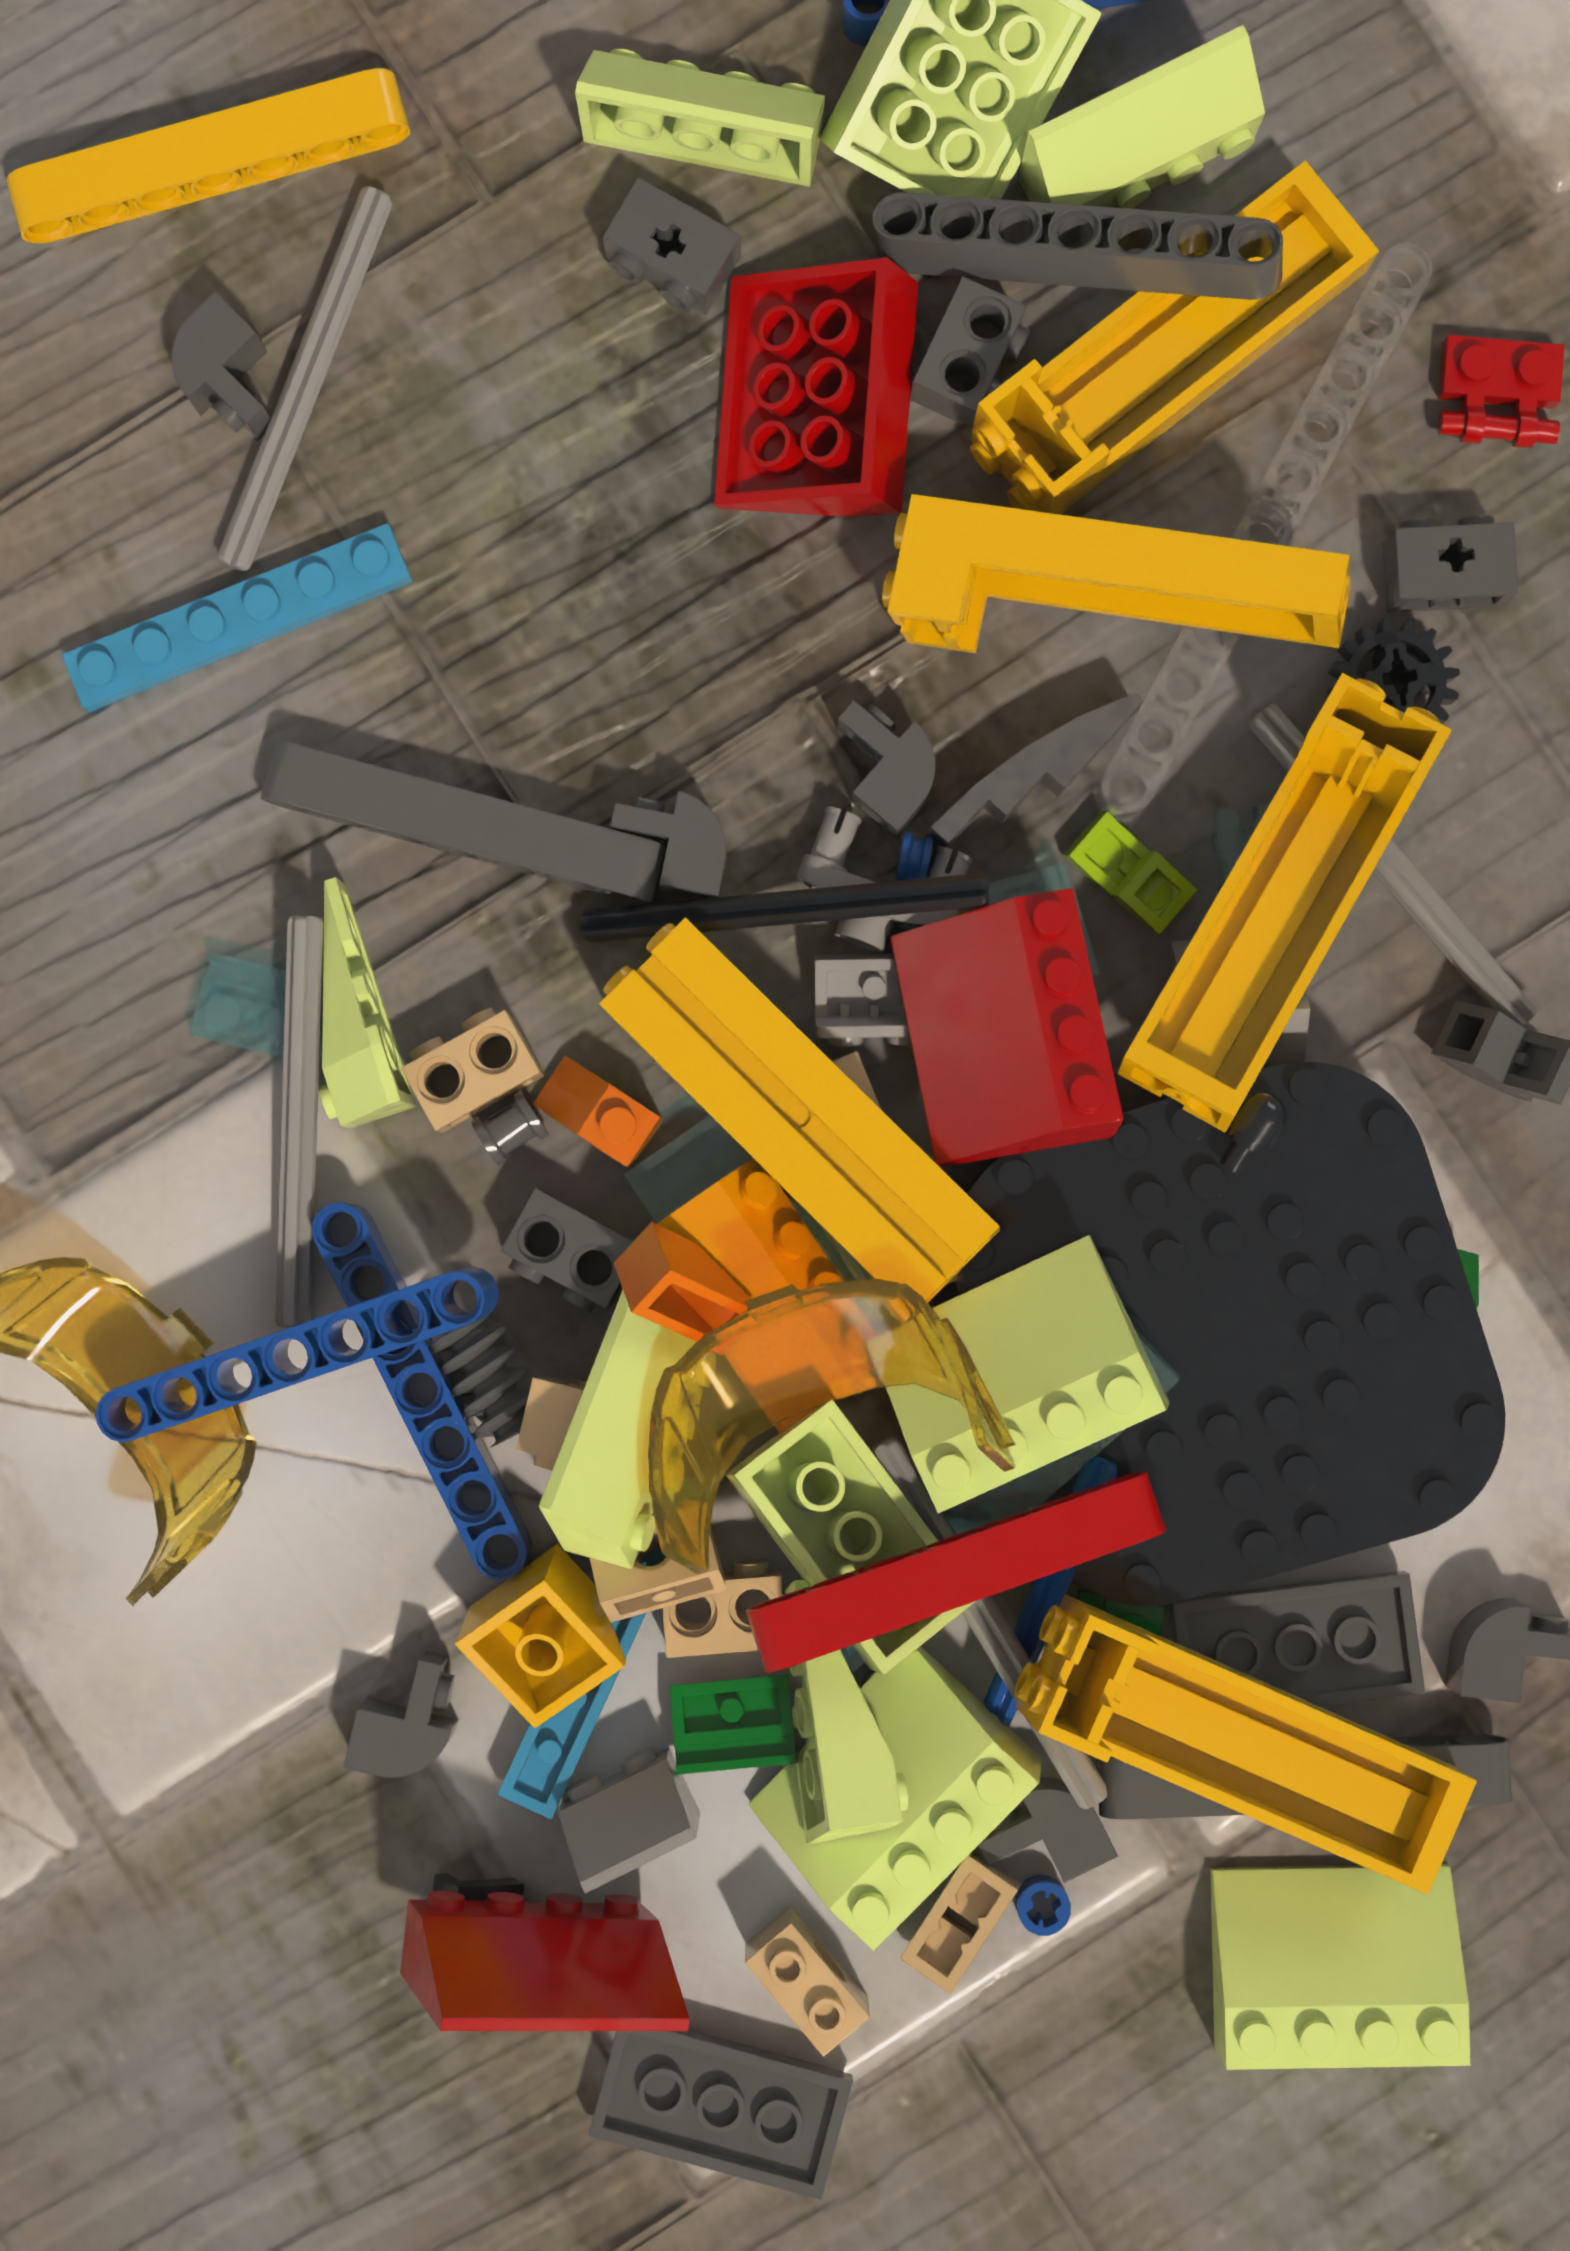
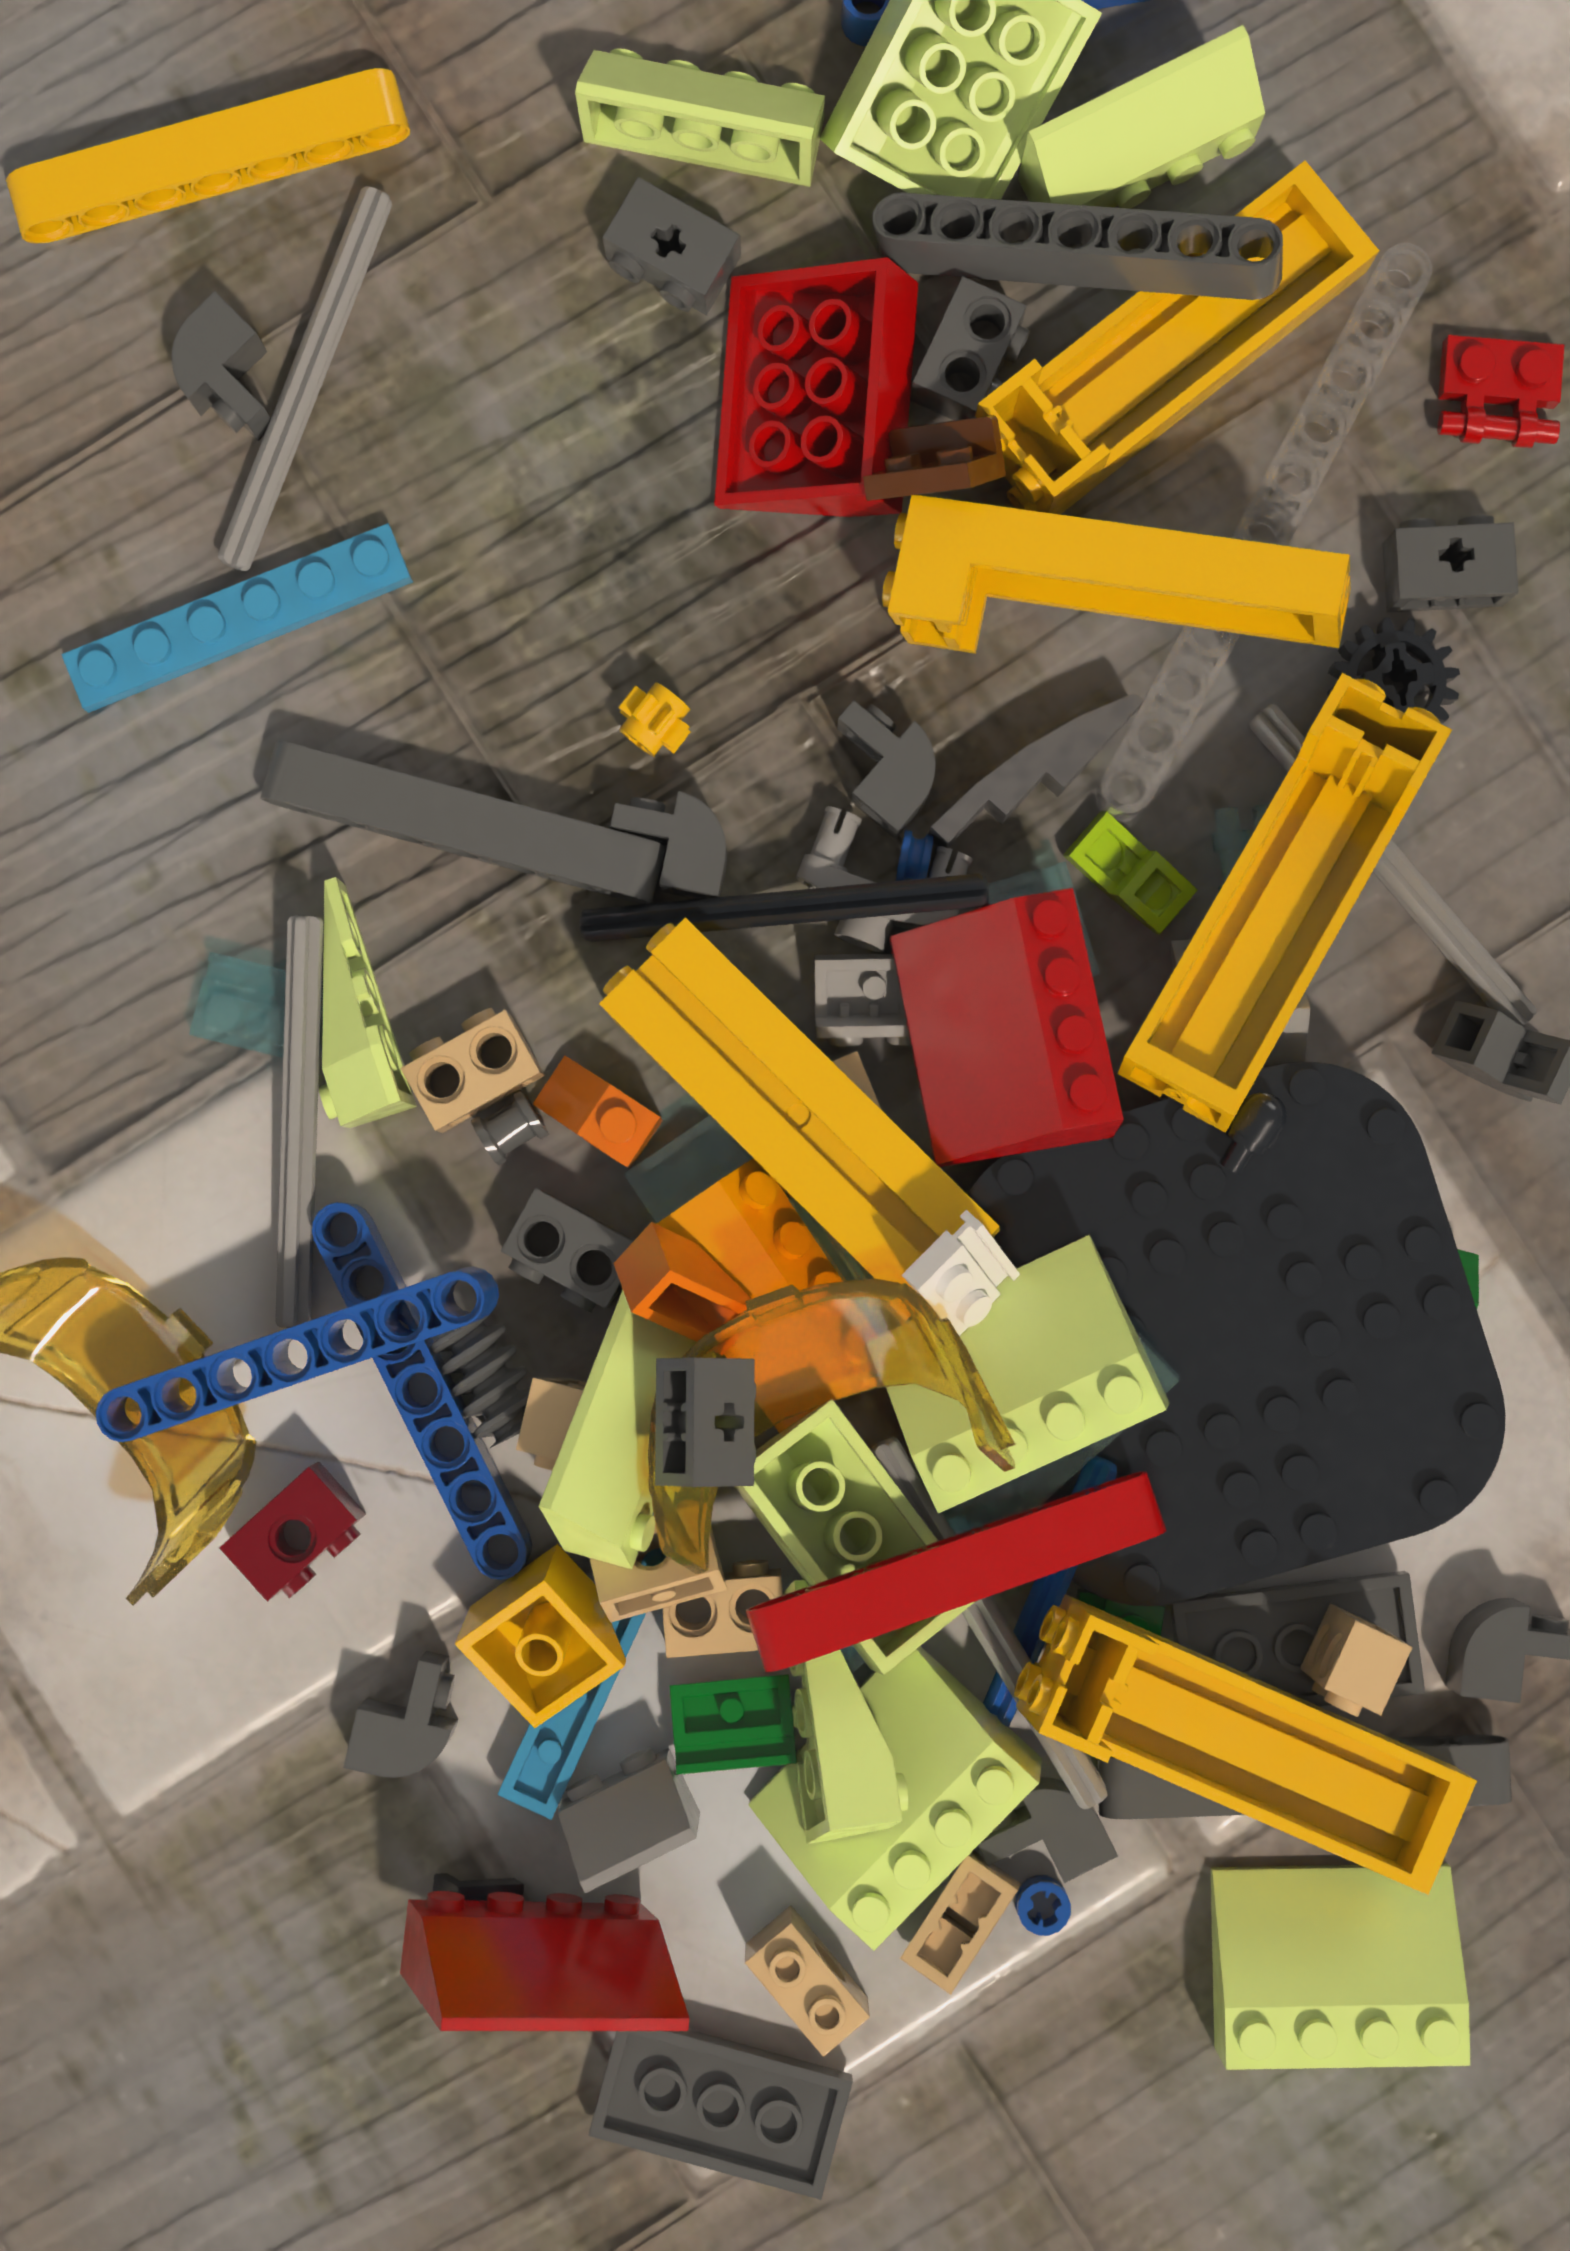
(260, 1544): none -> dark red brick
(654, 719): none -> yellow gear
(705, 1422): none -> dark grey brick
(939, 458): none -> reddish brown bracket
(961, 1274): none -> white plate
(1354, 1662): none -> tan brick

